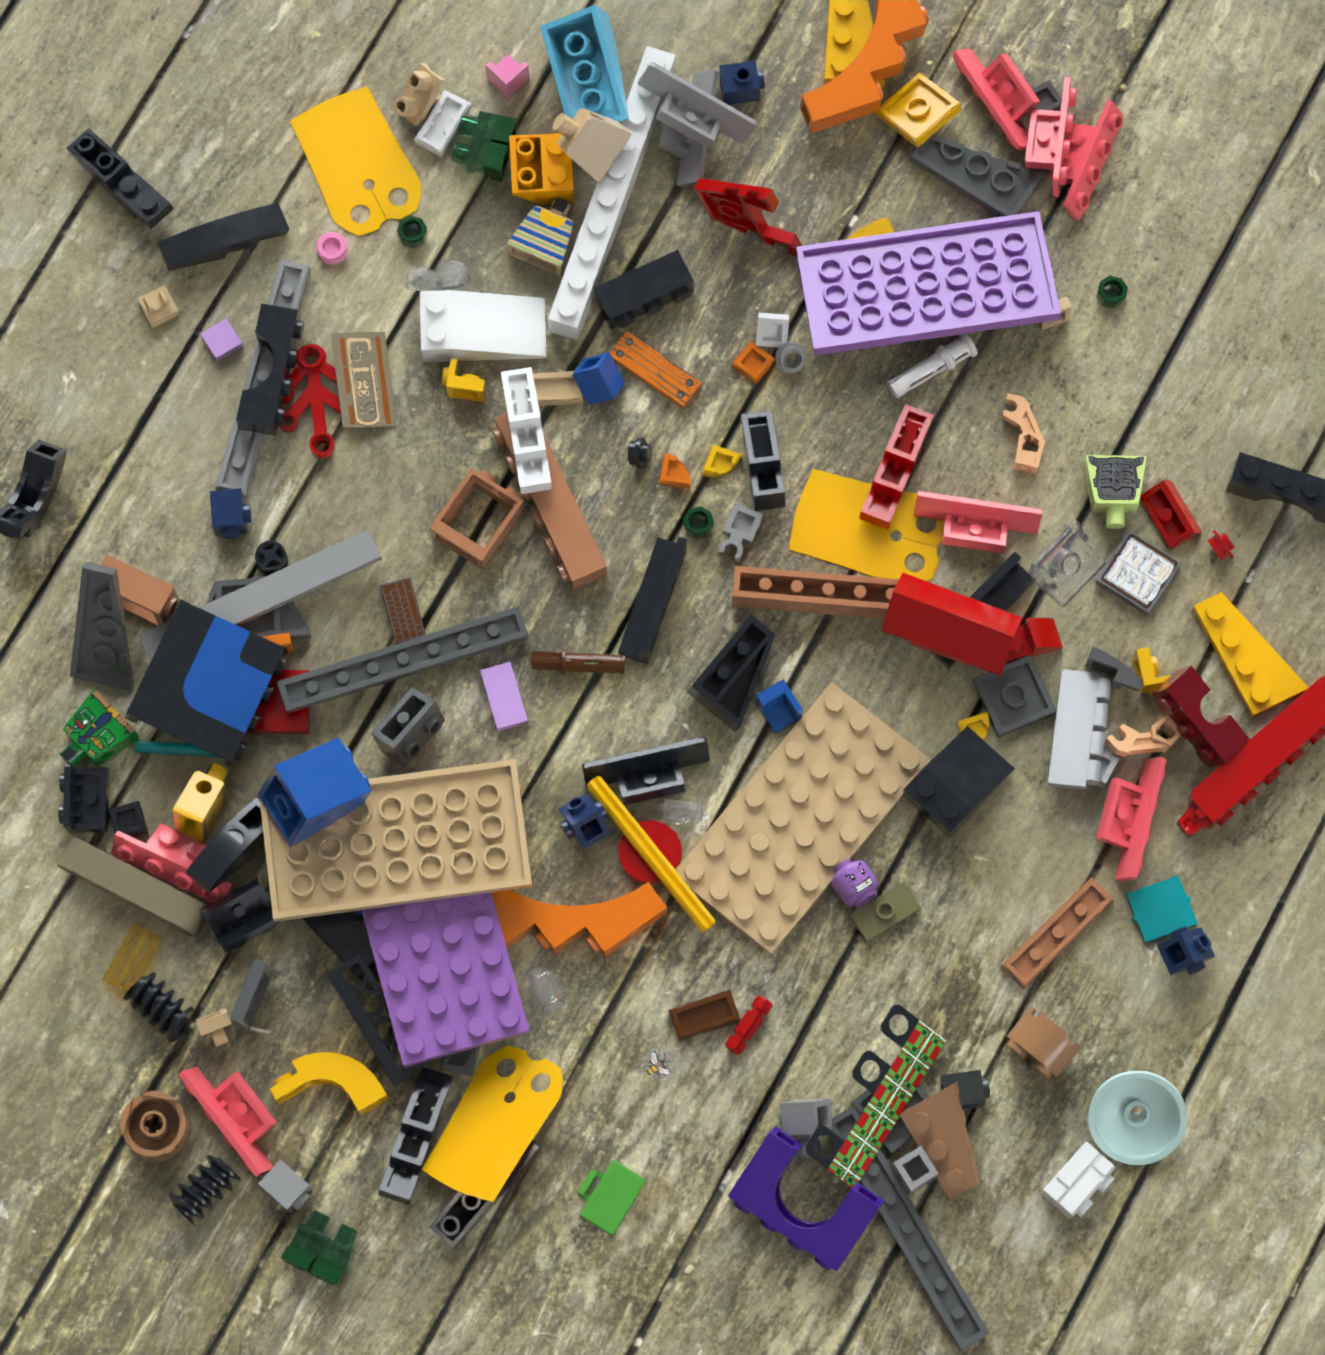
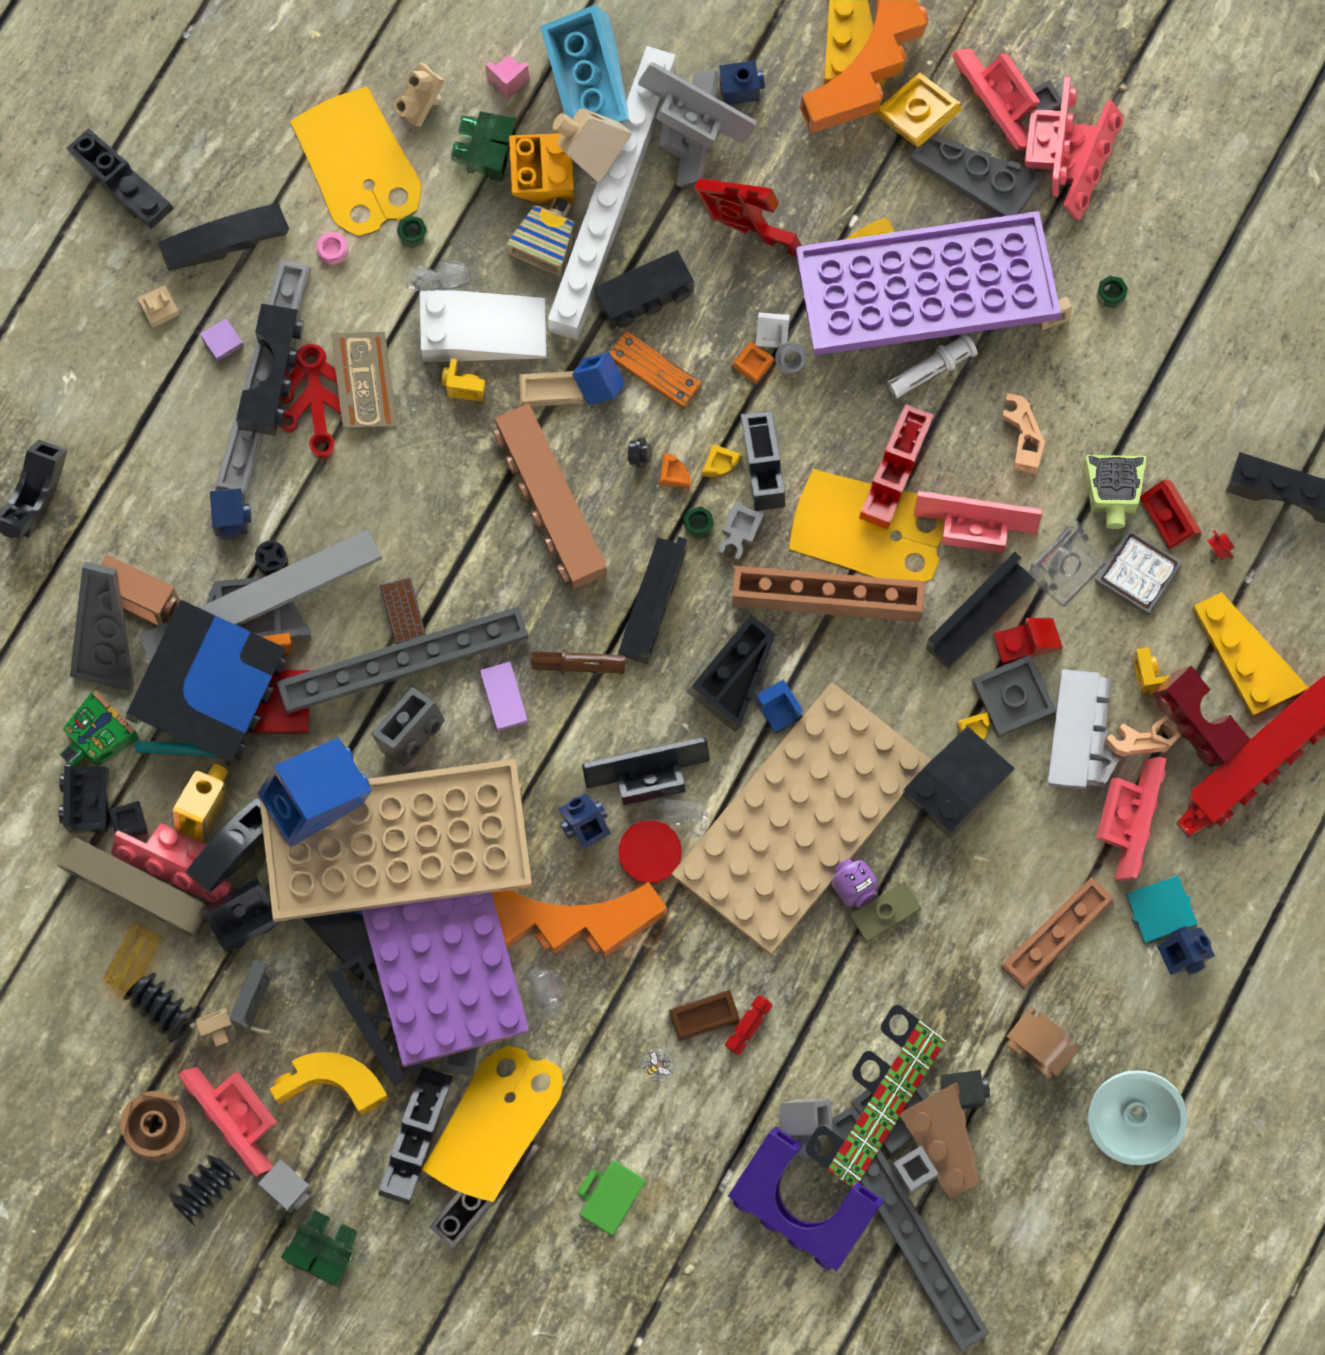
(442, 123): white plate -> none
(461, 544): nougat window -> none
(526, 430): white slope -> none
(651, 854): yellow axle -> none
(951, 624): red slope -> none
(1078, 1181): white brick -> none
(1111, 666): dark grey slope -> none

